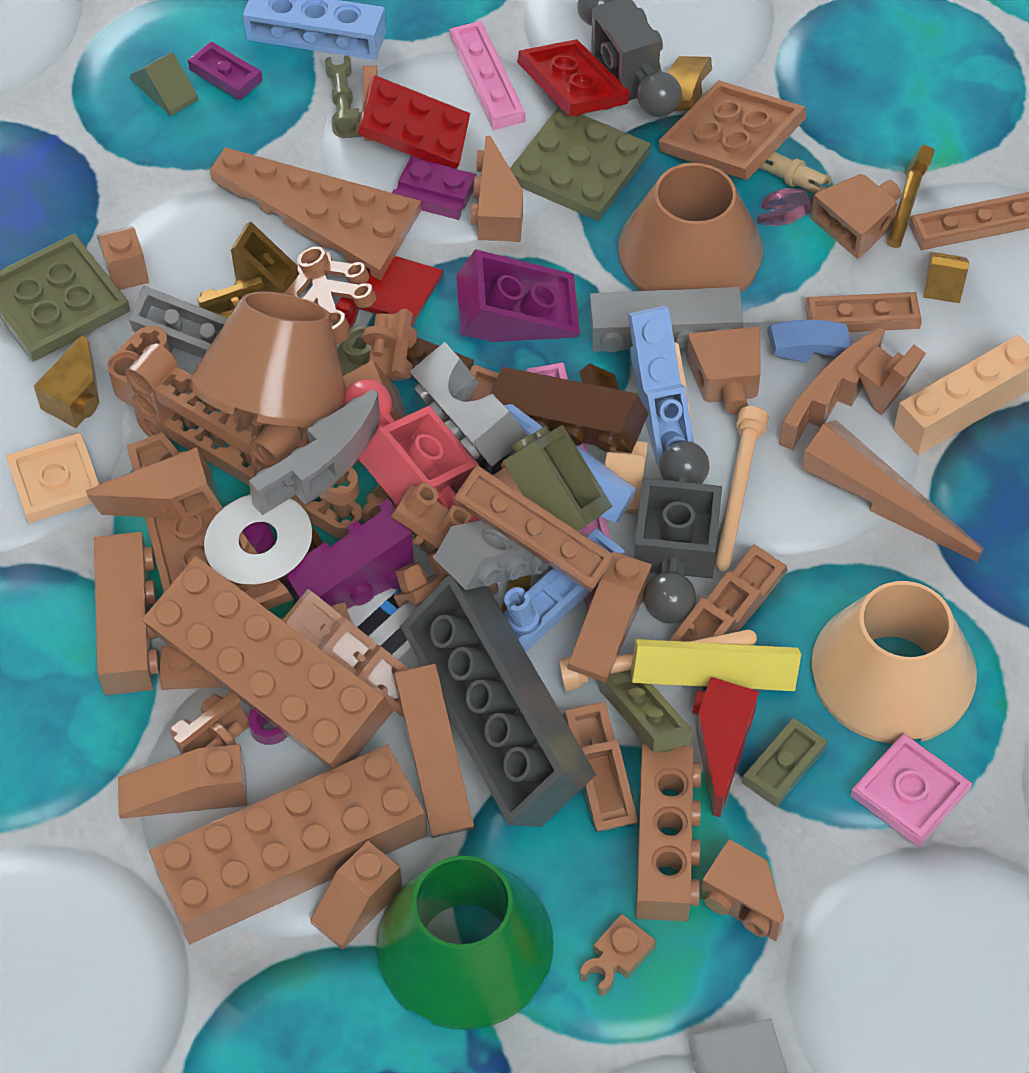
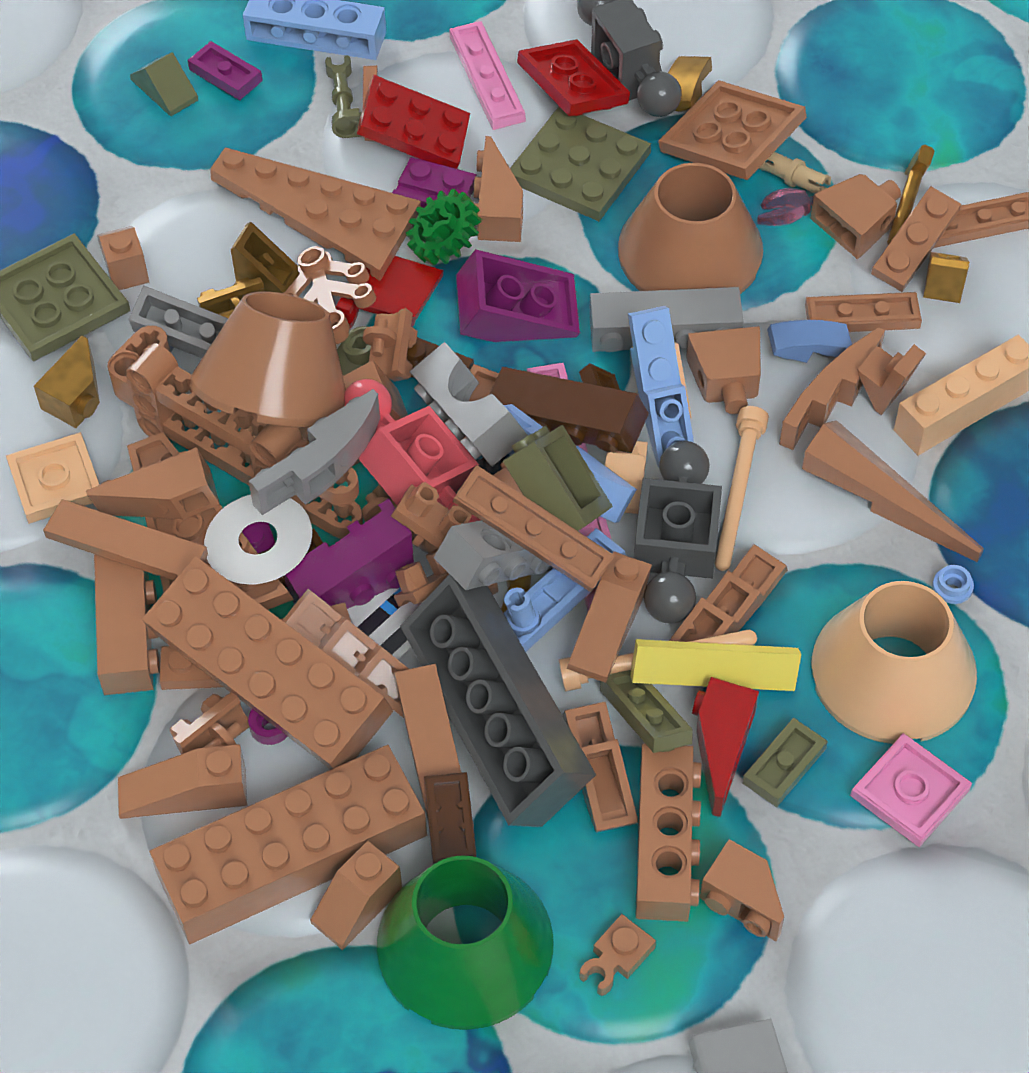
(121, 540): none -> nougat tile
(443, 227): none -> green gear
(449, 816): none -> reddish brown plate
(916, 239): none -> nougat plate
(956, 576): none -> light blue plate

